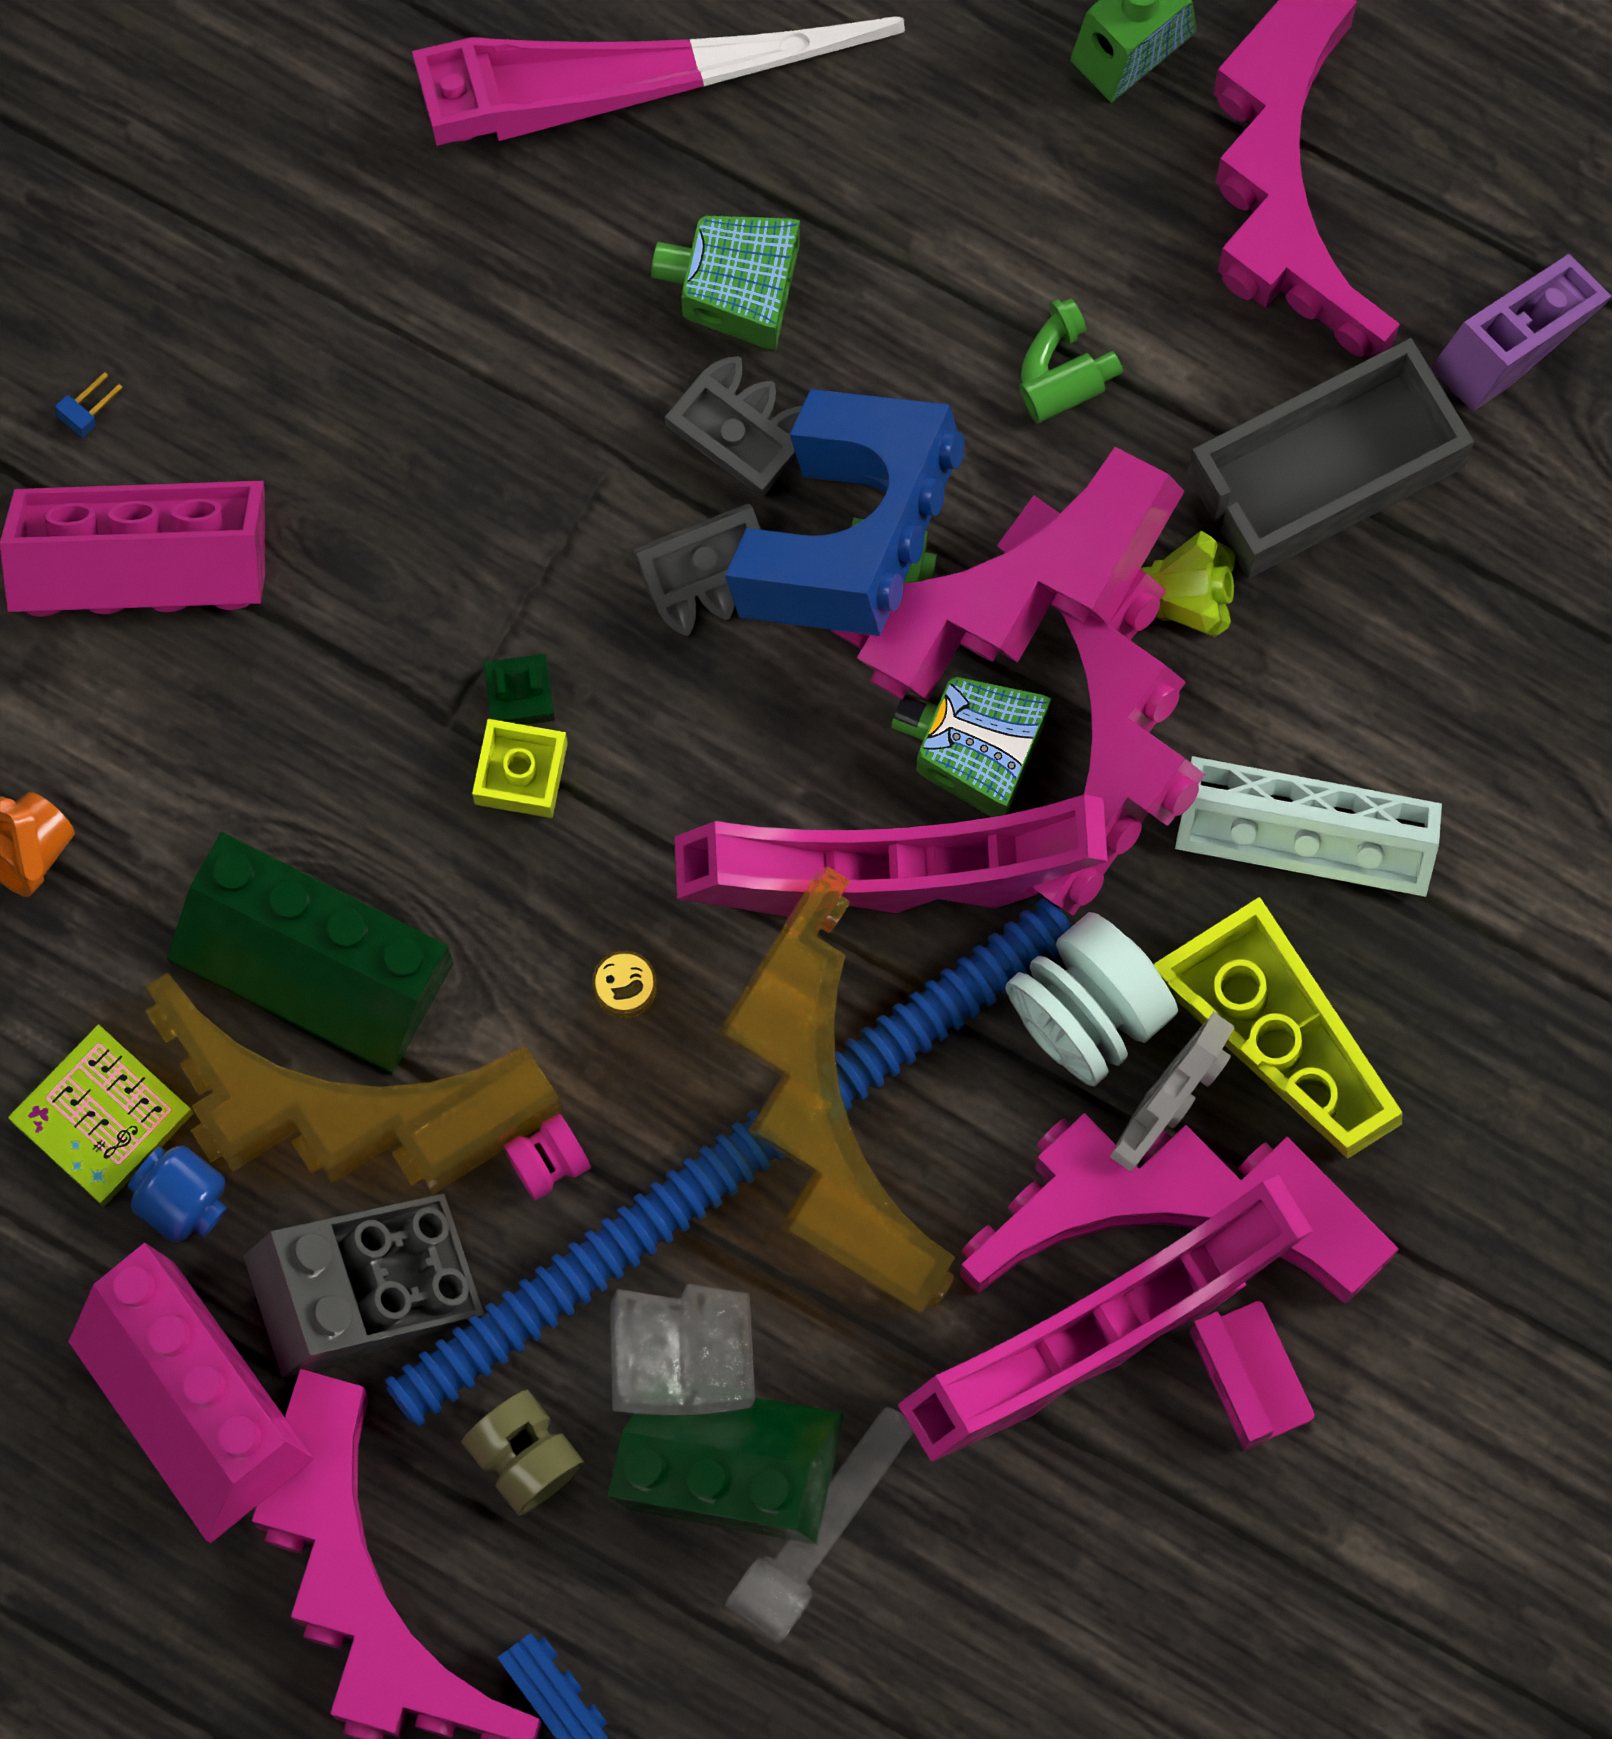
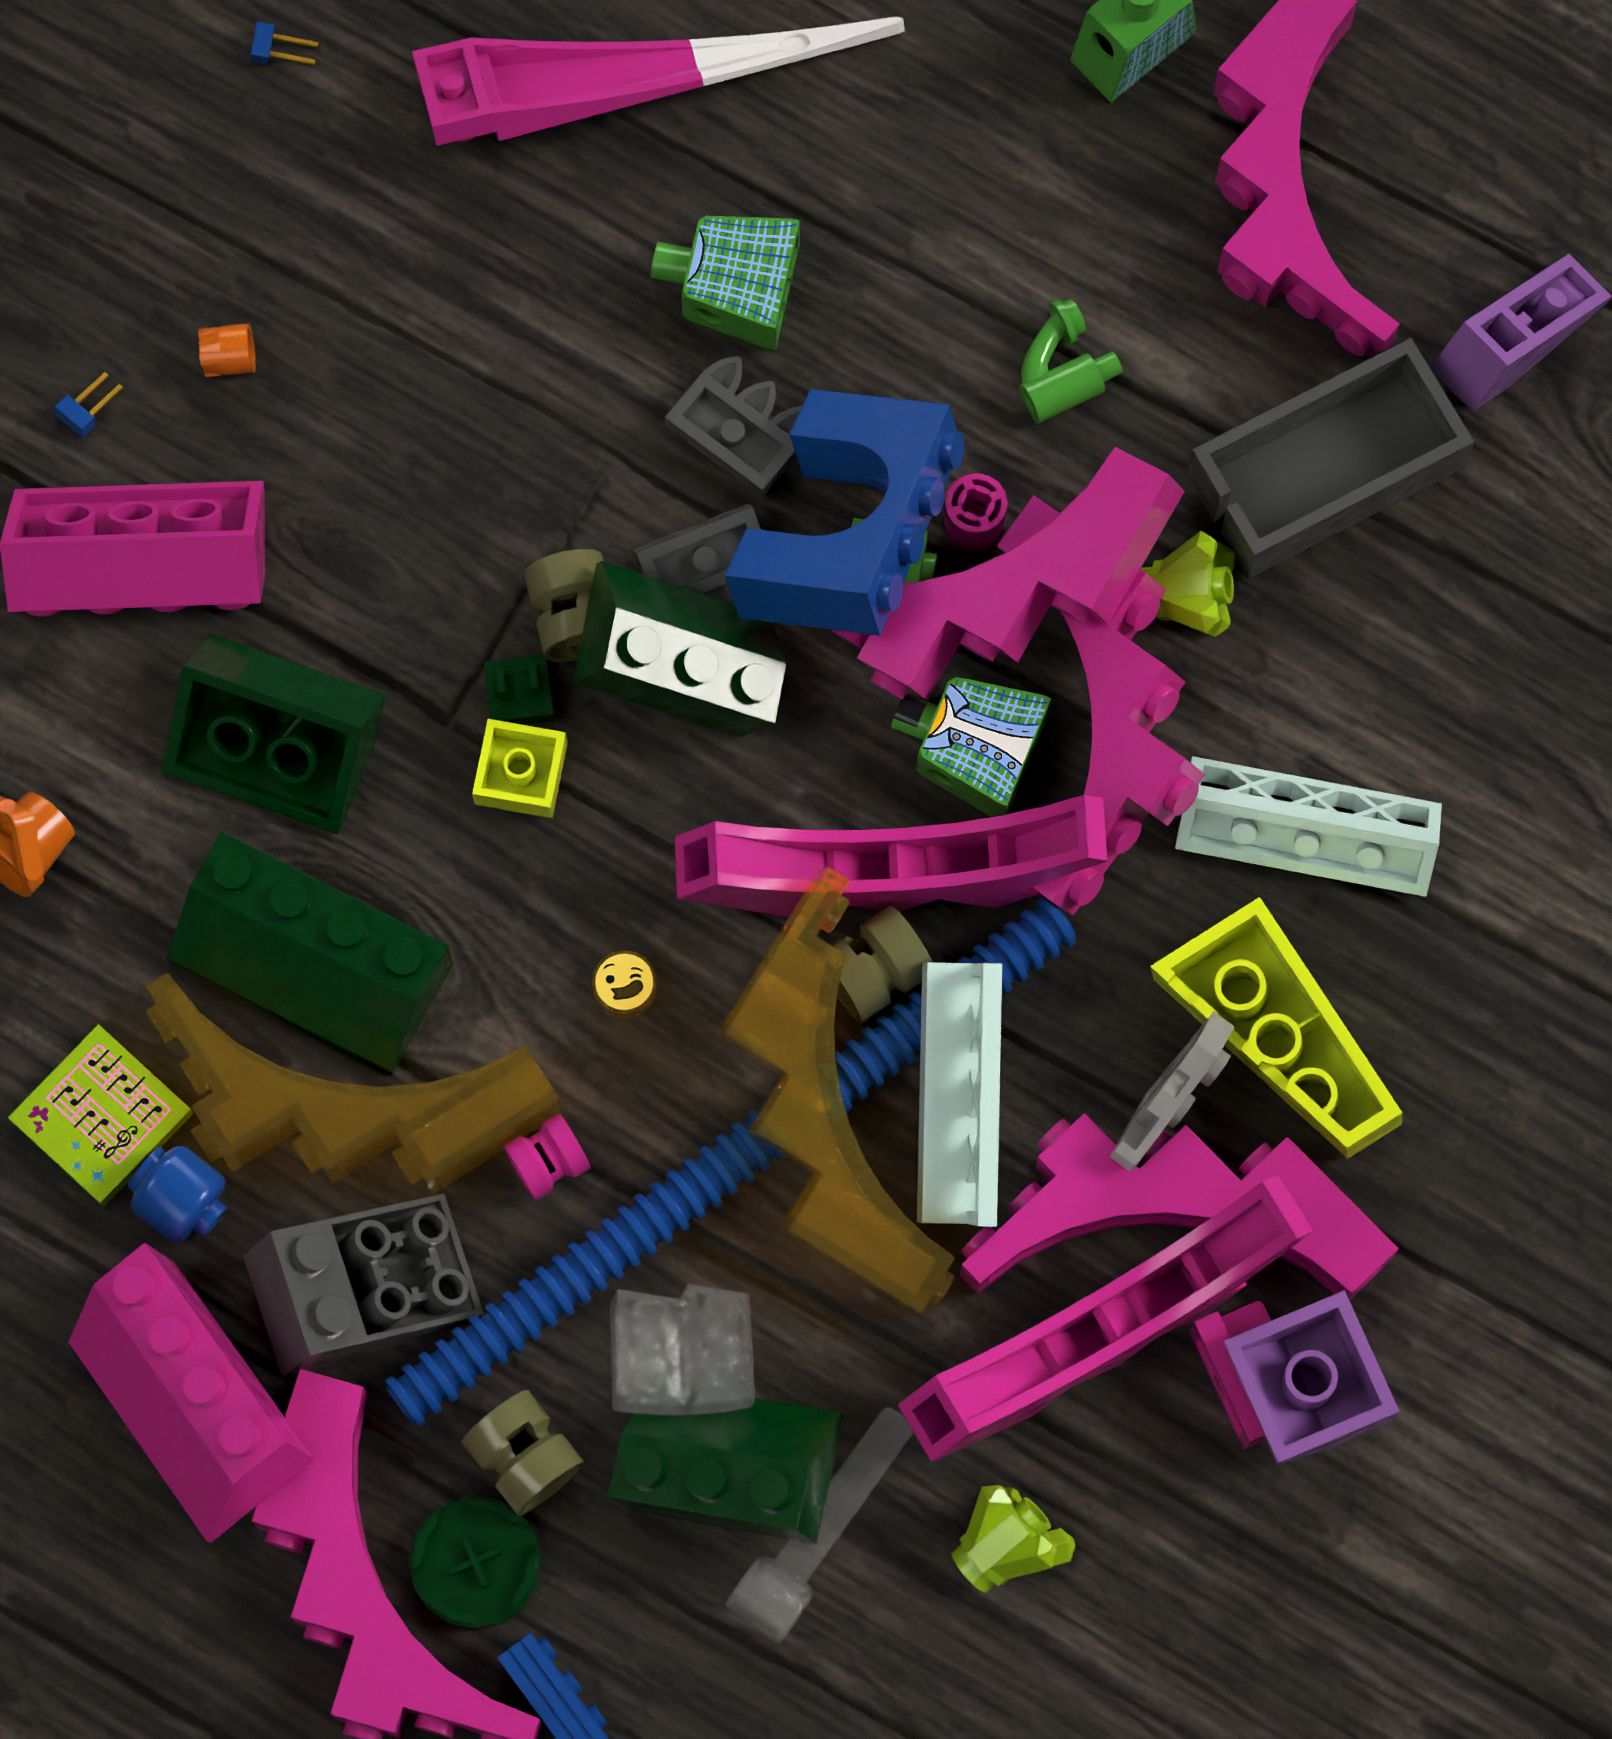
(227, 350): none -> orange hose
(262, 45): none -> piece
(272, 732): none -> dark green slope
(475, 1563): none -> dark green tile
(561, 590): none -> olive wheel
(679, 652): none -> dark green slope
(878, 962): none -> olive wheel
(959, 1093): none -> light aqua fence
(977, 526): none -> dark pink wheel
(1008, 1540): none -> lime rock
(1103, 989): light aqua wheel -> none
(1312, 1379): none -> medium lavender slope

